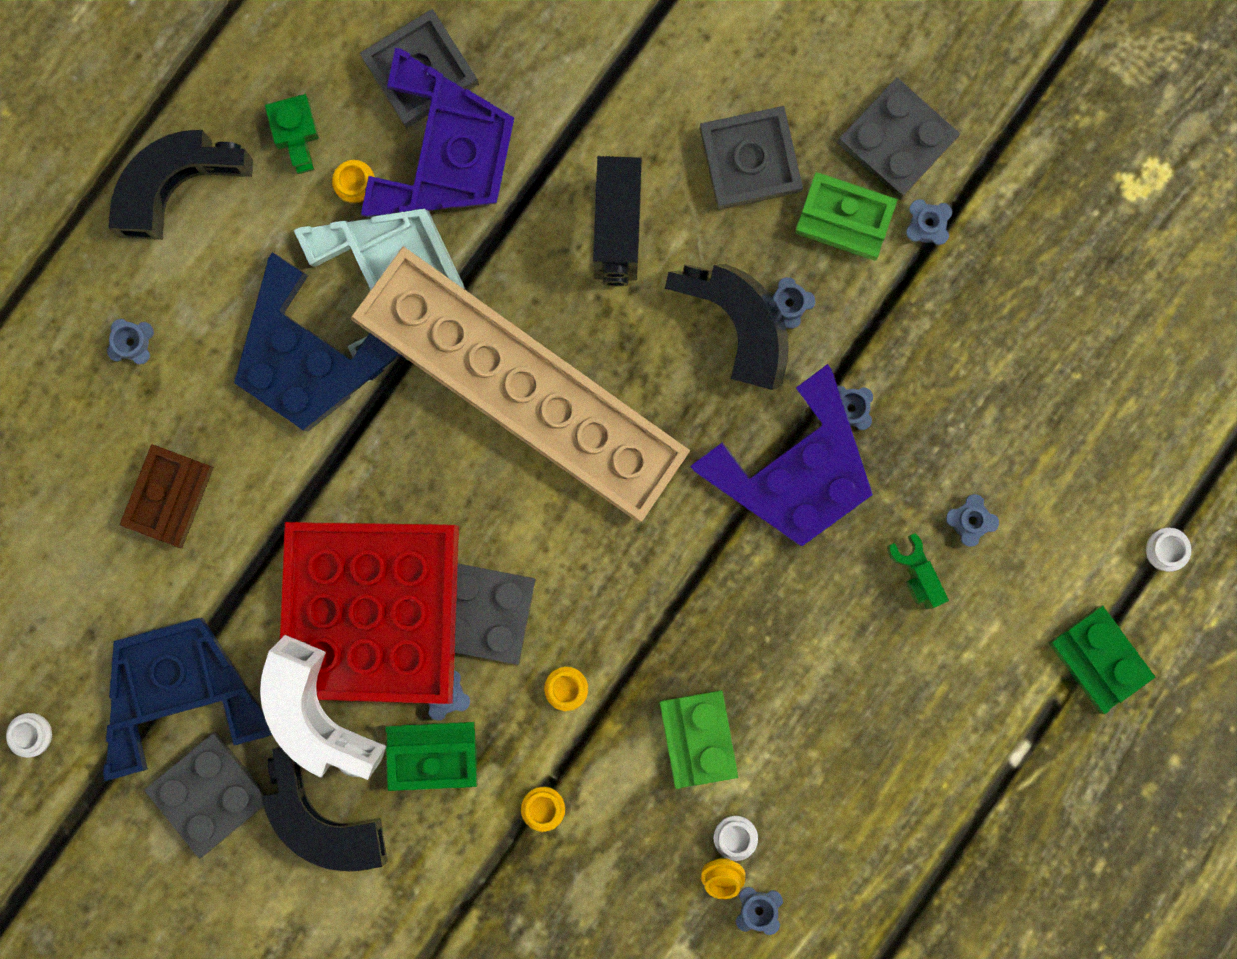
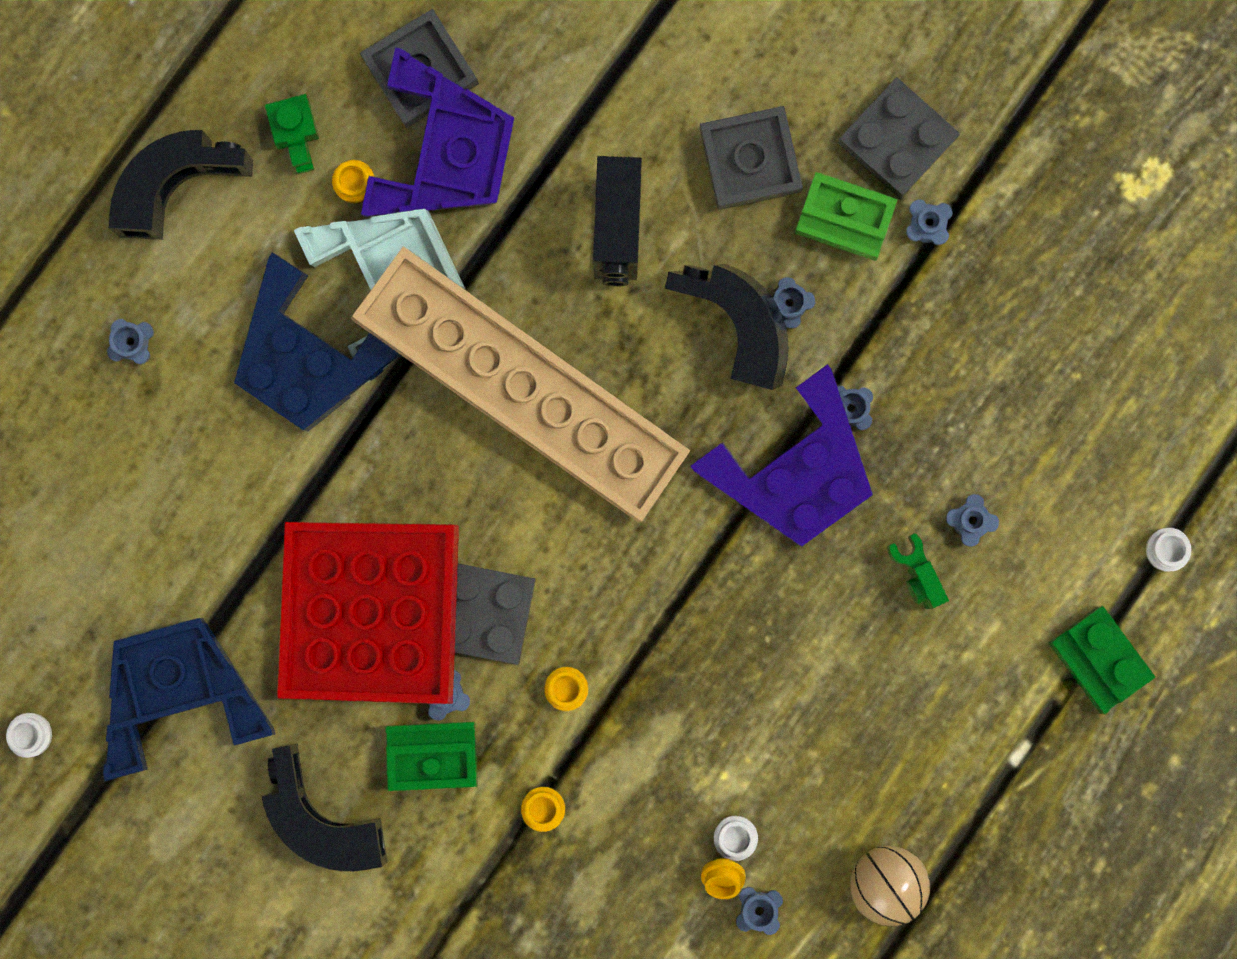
(166, 496): reddish brown plate -> none
(207, 795): dark grey plate -> none
(299, 721): white arch -> none
(698, 739): bright green plate -> none
(890, 886): none -> tan piece

